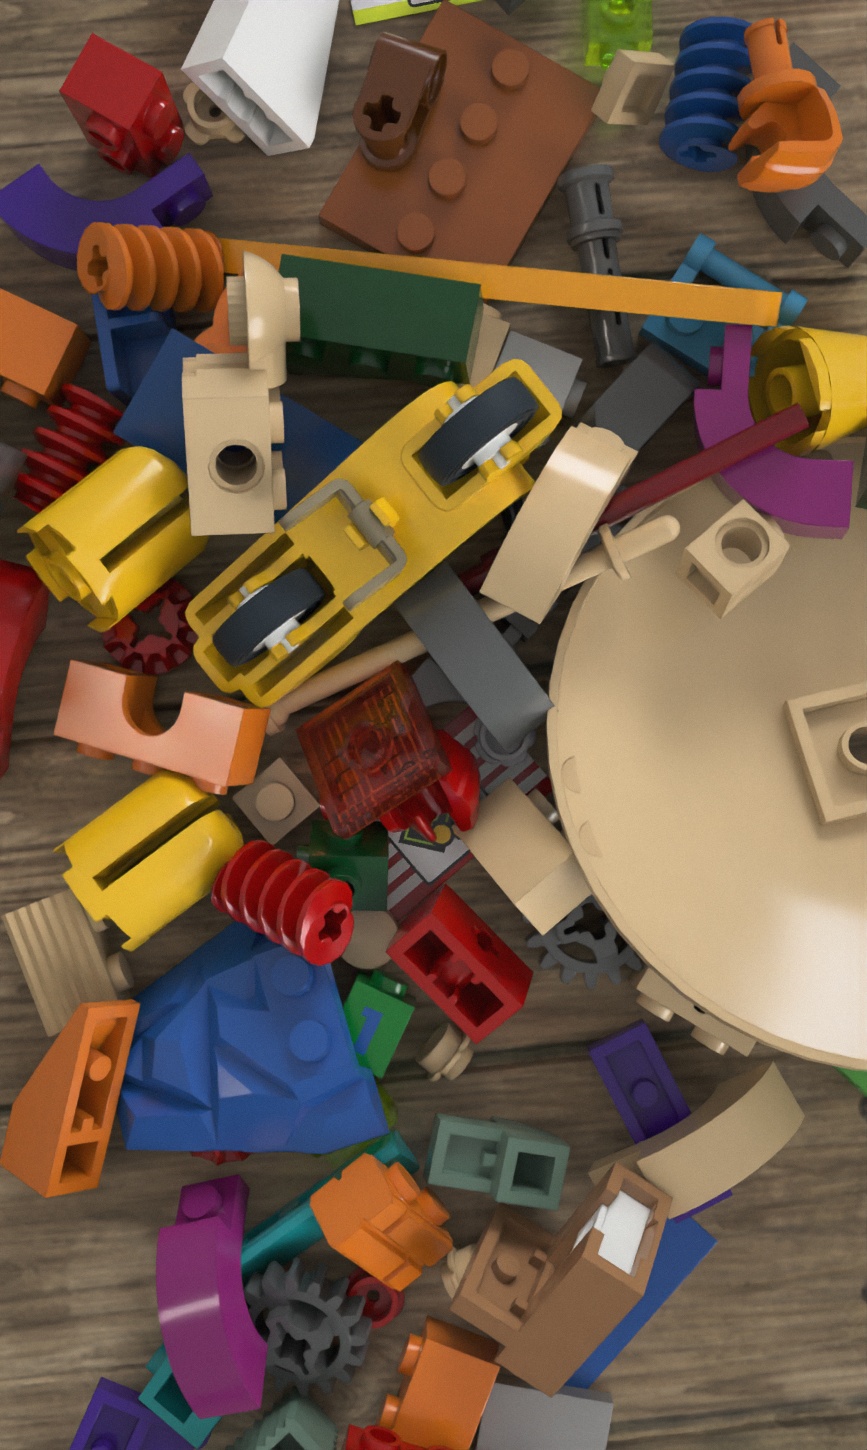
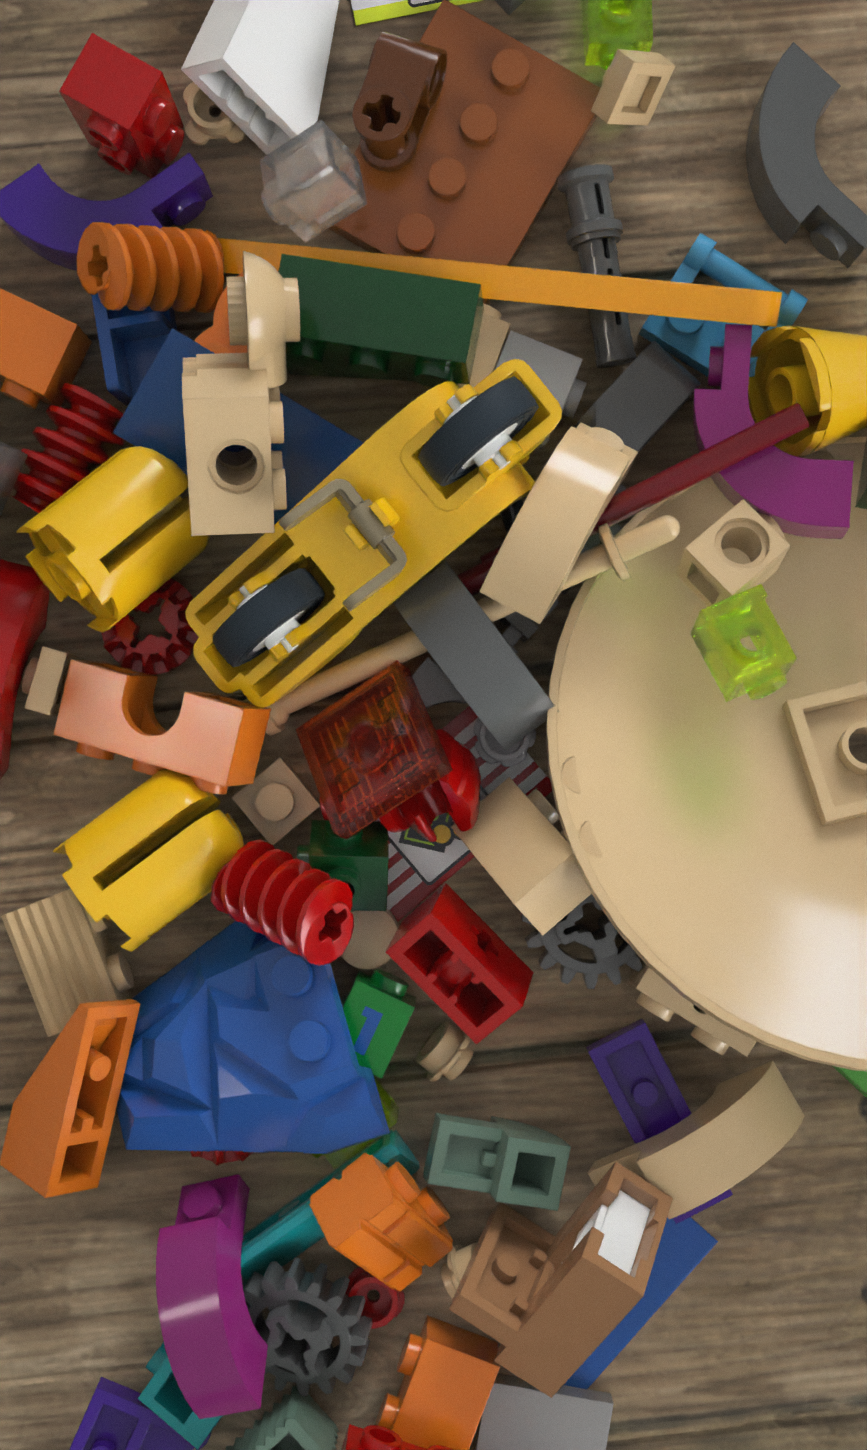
(46, 680): none -> tan plate
(312, 182): none -> clear brick
(705, 94): blue piece -> none
(732, 665): none -> clear neon green brick
(783, 116): orange piece -> none

